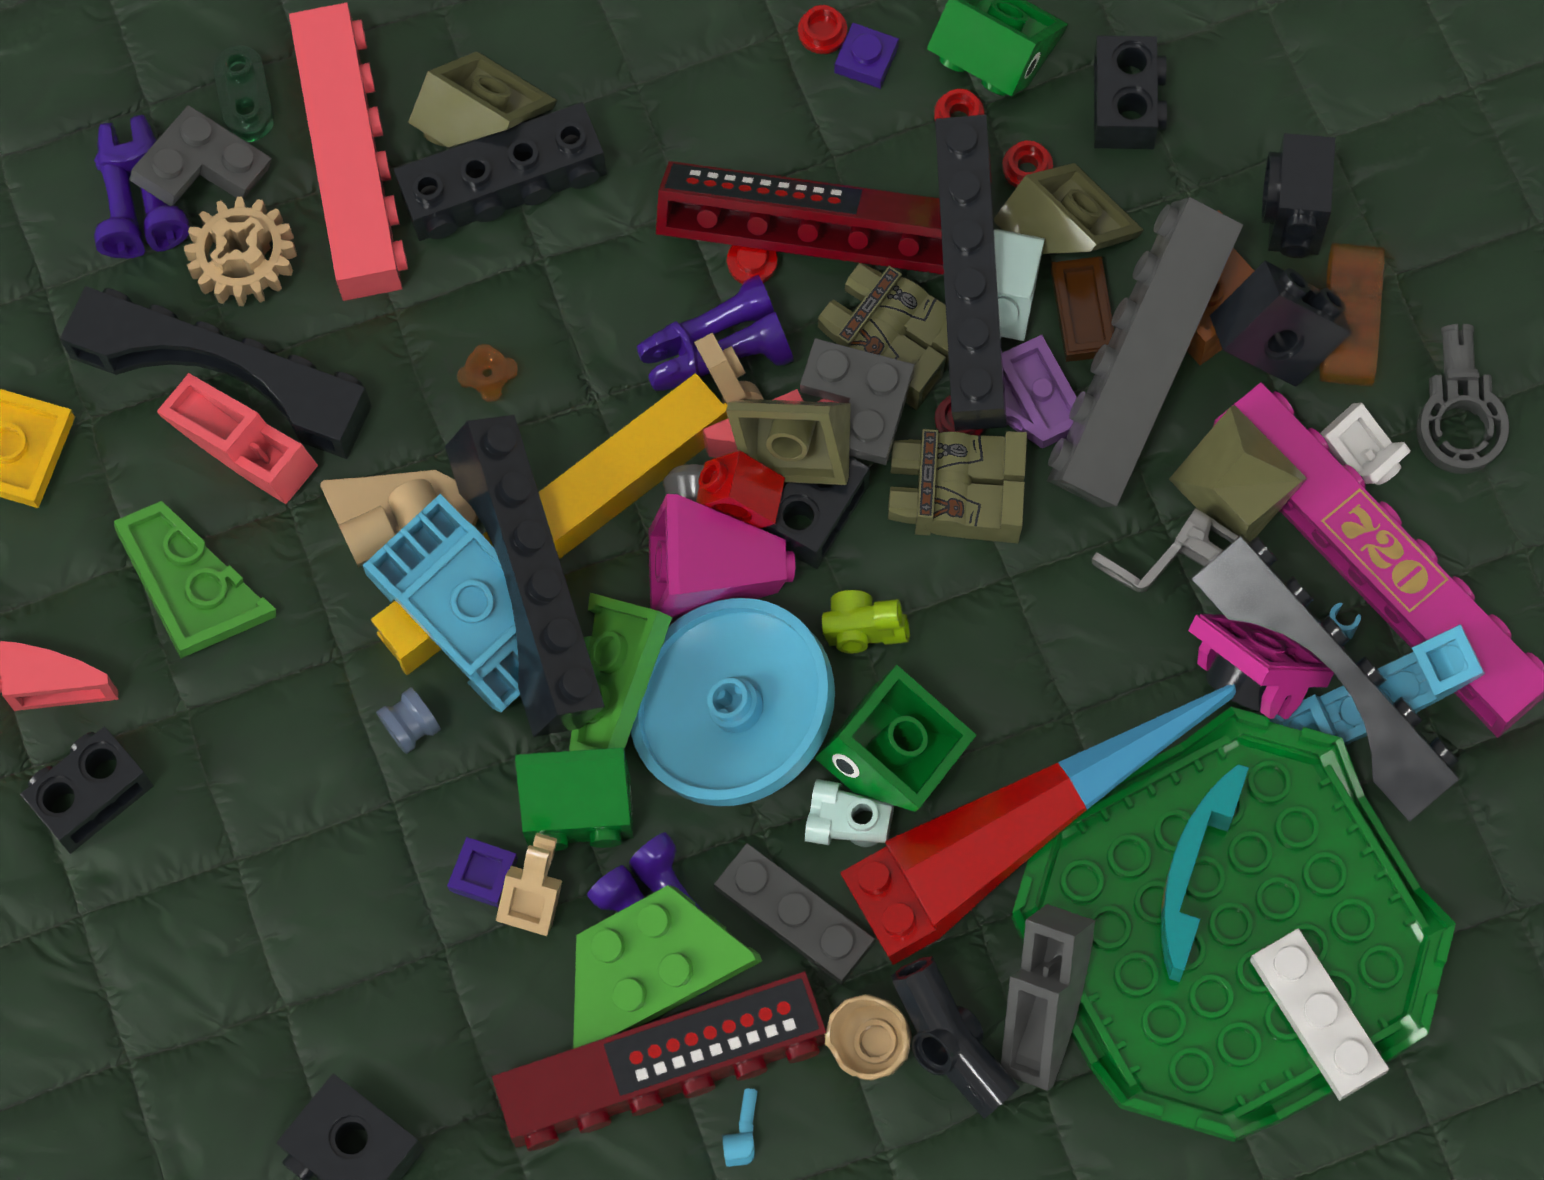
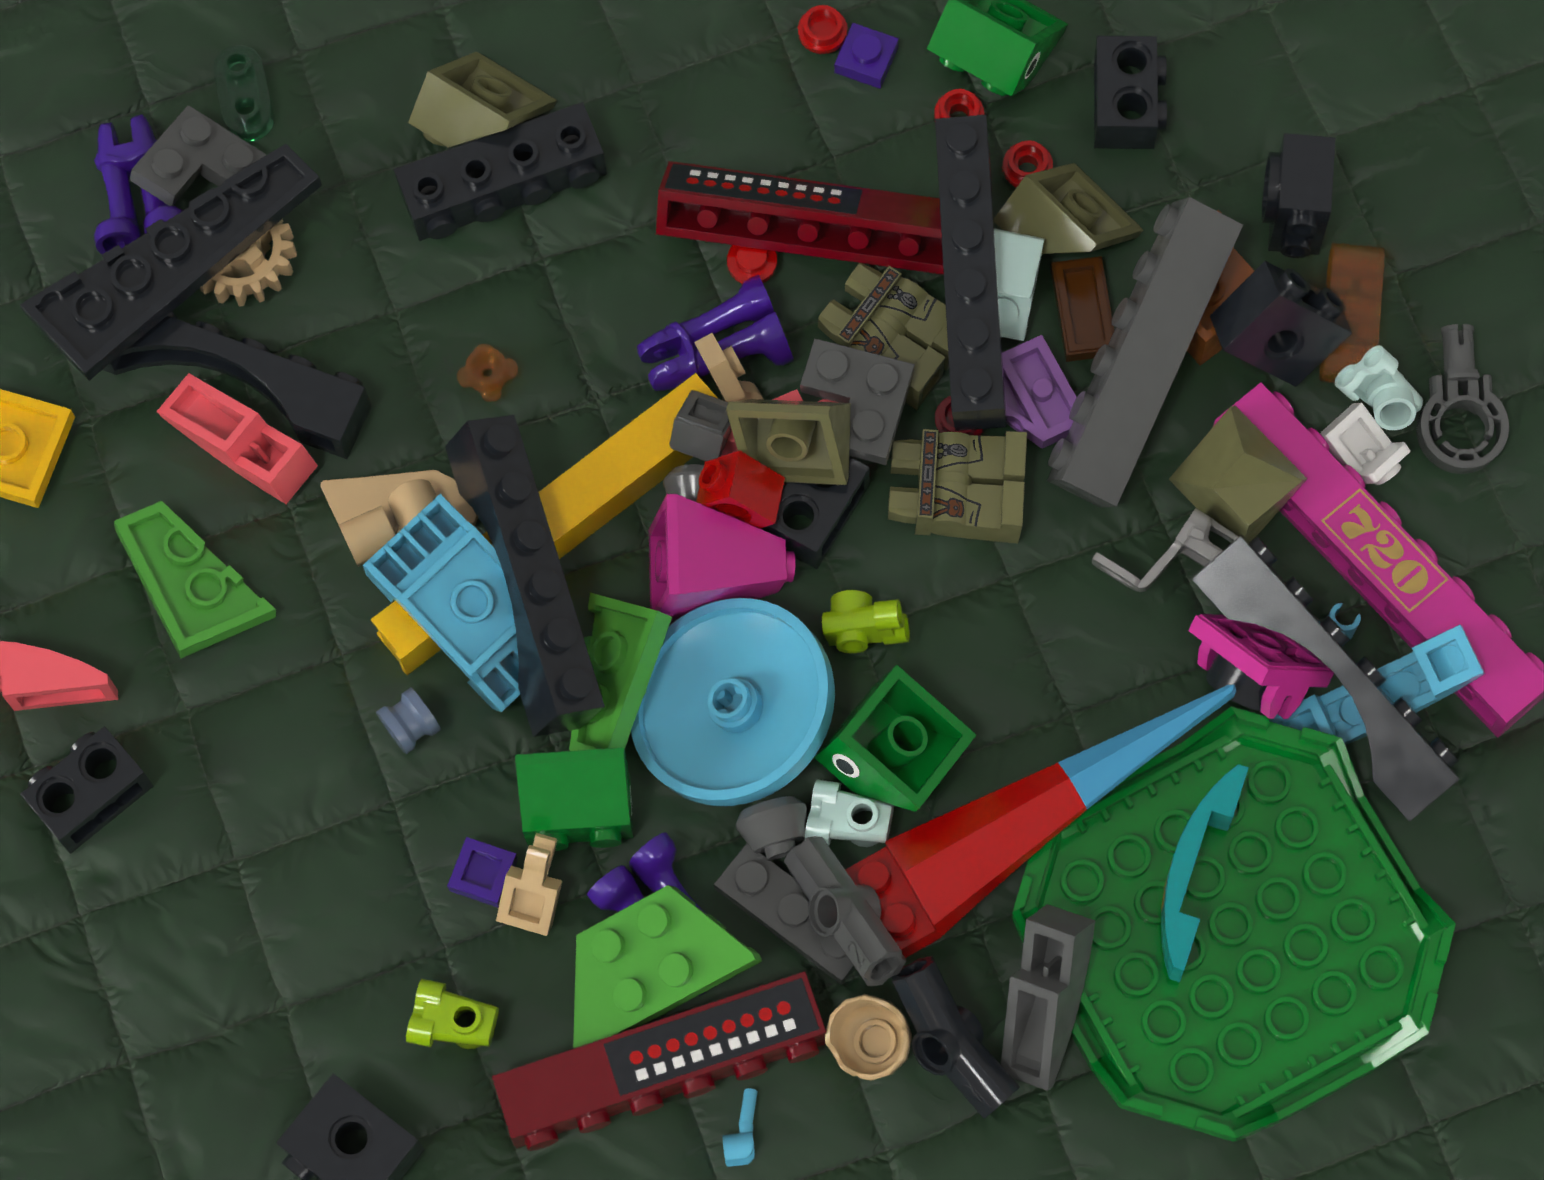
(136, 286): none -> black wing
(346, 151): coral brick -> none
(437, 1013): none -> lime plate
(701, 427): none -> dark grey slope
(773, 826): none -> dark grey cone
(845, 911): none -> dark grey piece
(1319, 1014): white plate -> none
(1382, 388): none -> light aqua plate

